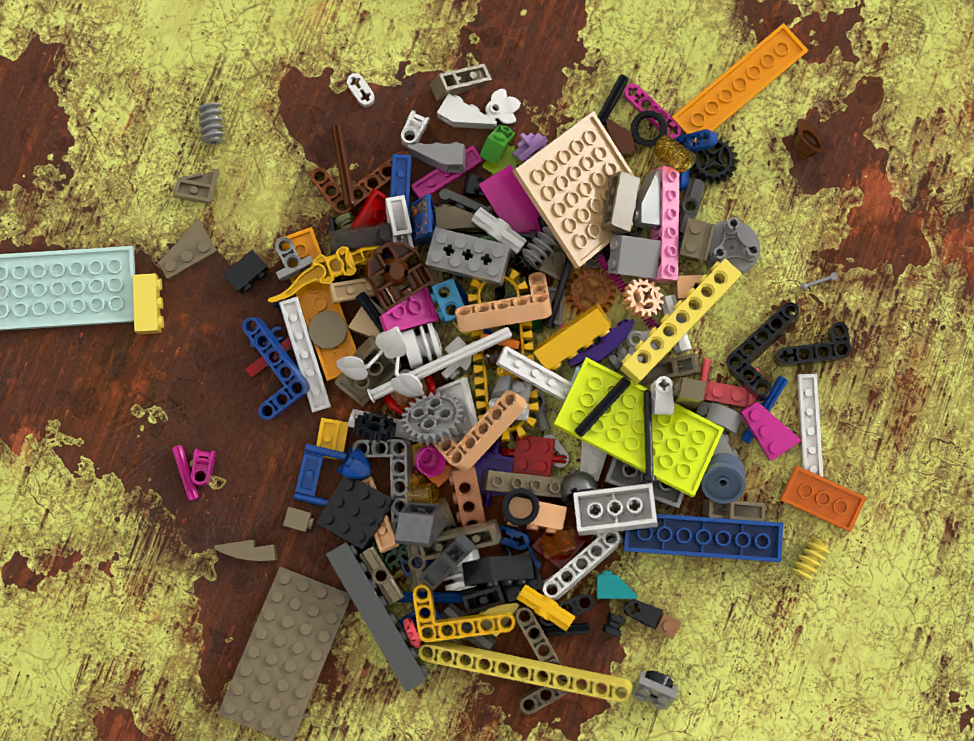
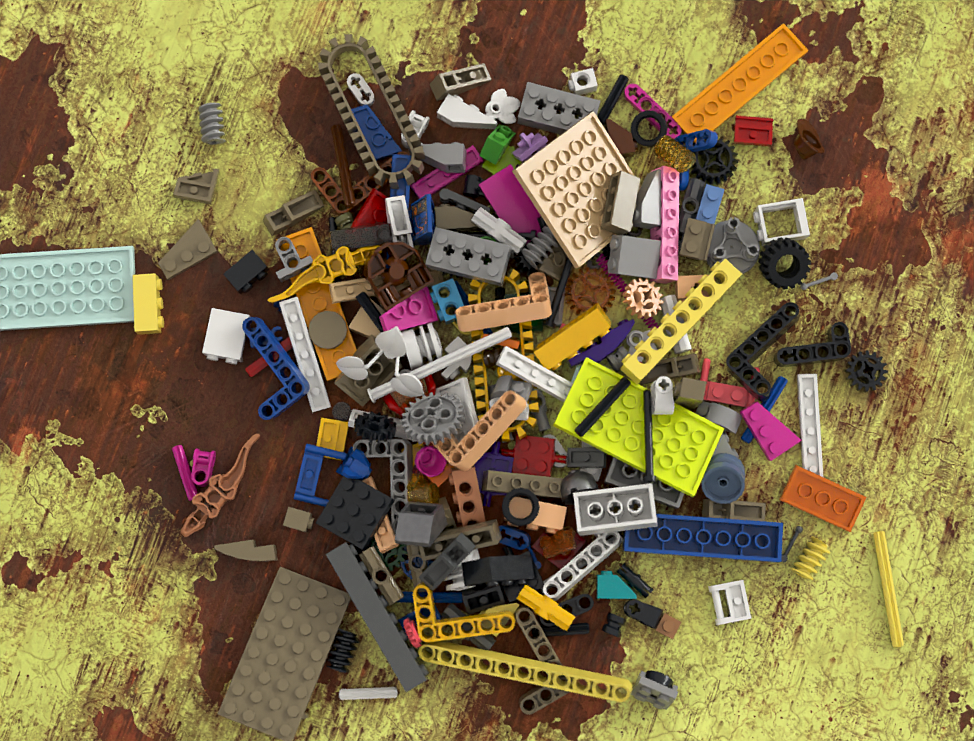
(221, 490): none -> nougat animal
(225, 336): none -> white panel
(292, 212): none -> dark tan slope
(342, 411): none -> clear smoke plate
(343, 651): none -> black piece
(368, 693): none -> white axle
(375, 134): none -> blue wing
(392, 100): none -> dark tan piece
(553, 100): none -> light grey brick
(586, 458): none -> dark grey plate
(587, 75): none -> white brick
(634, 580): none -> black pin
(709, 204): none -> medium blue brick
(736, 602): none -> white plate
(753, 131): none -> red plate
(794, 273): none -> black tyre
(798, 529): none -> dark grey hinge
(799, 214): none -> white window
(863, 363): none -> black gear
(888, 589): none -> light yellow axle

